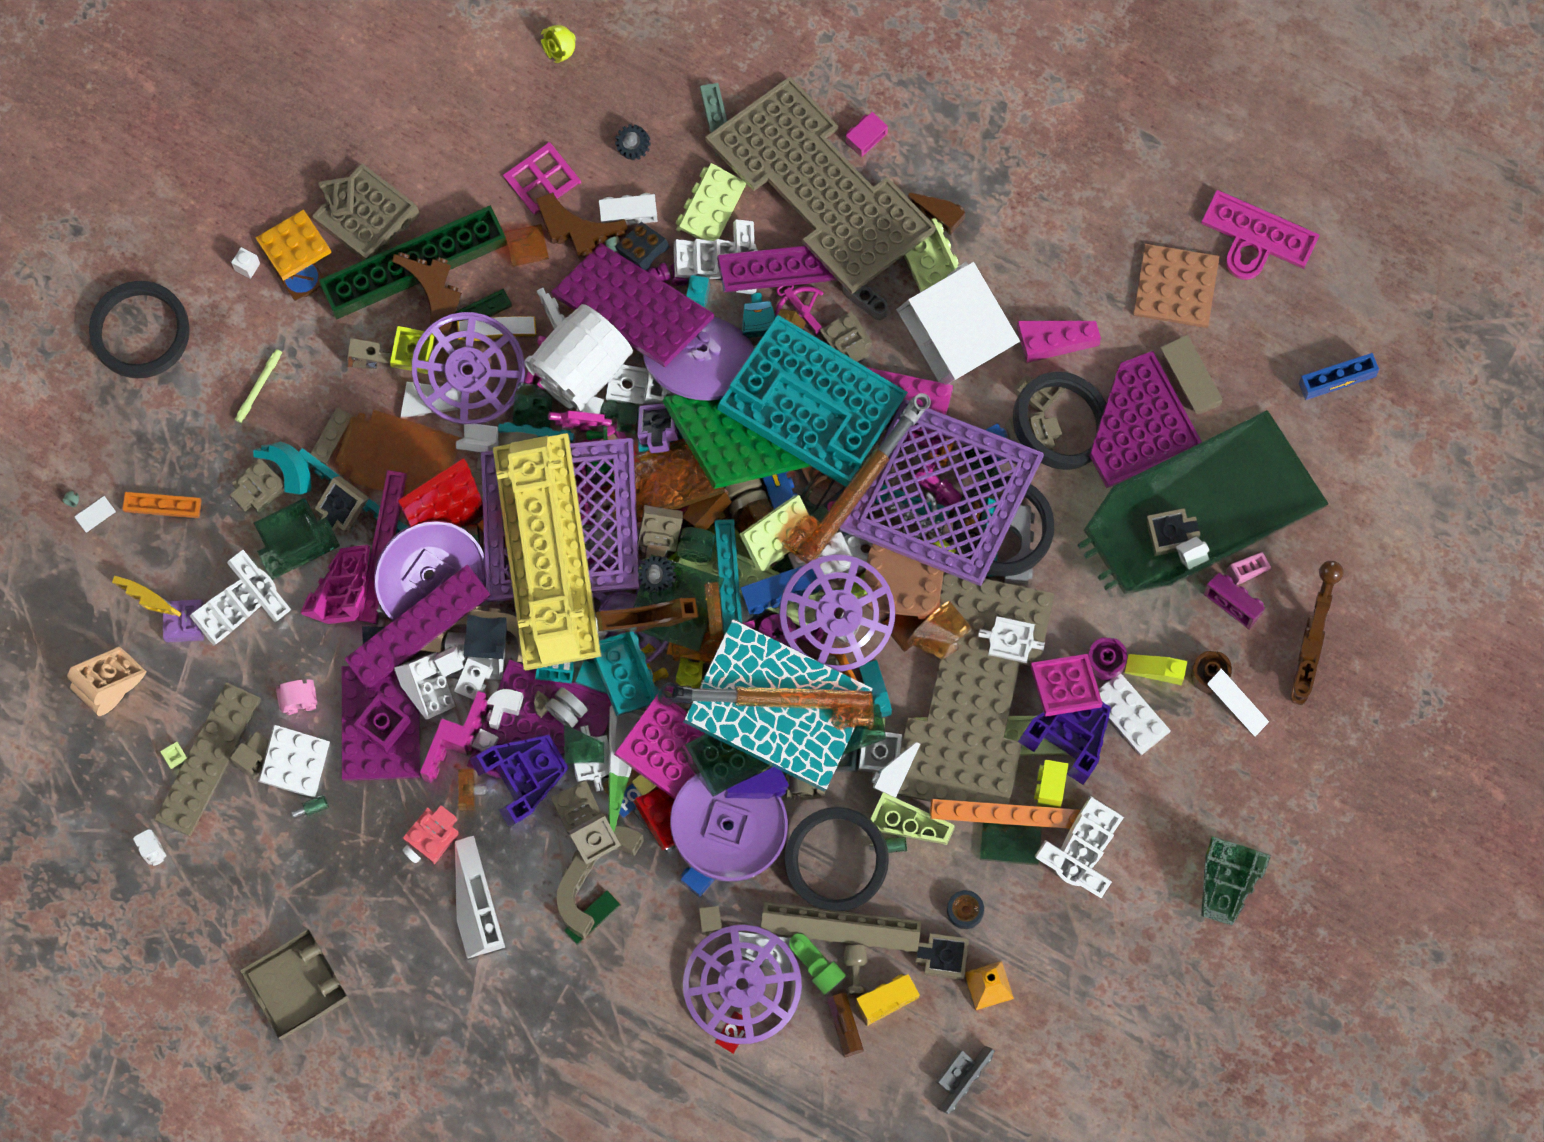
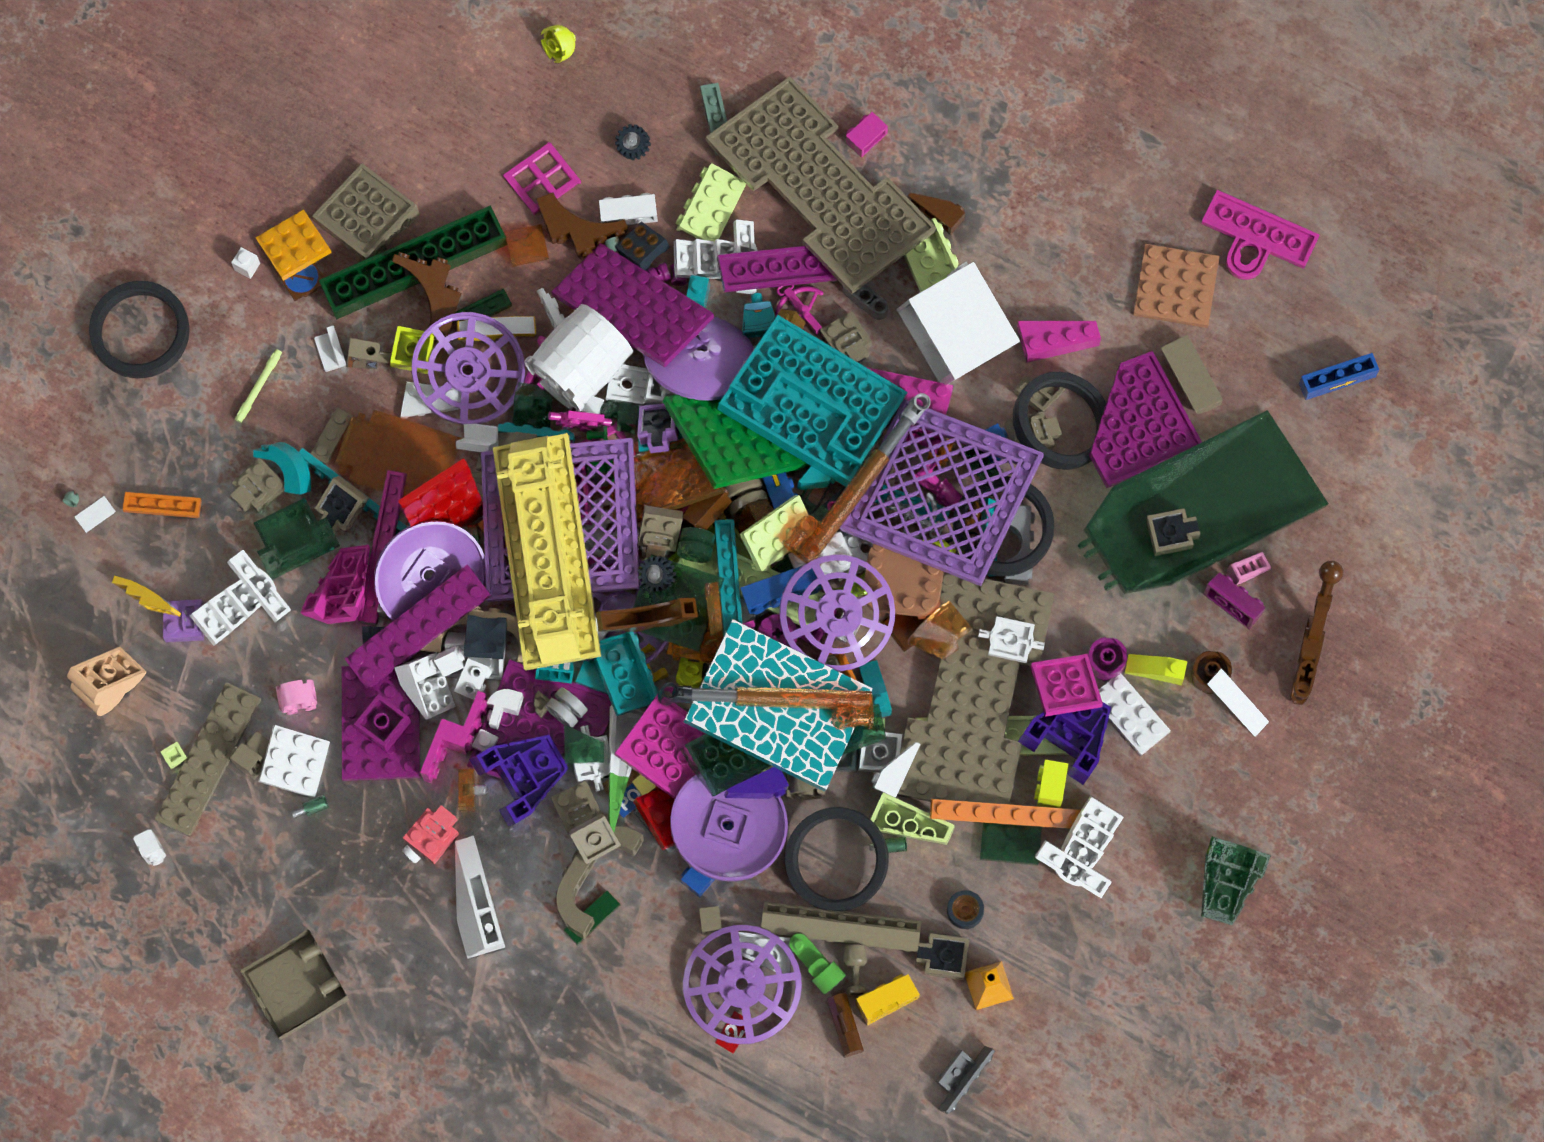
(330, 350): none -> white panel
(339, 195): dark tan wing -> none
(814, 479): none -> teal slope
(1193, 552): white brick -> none

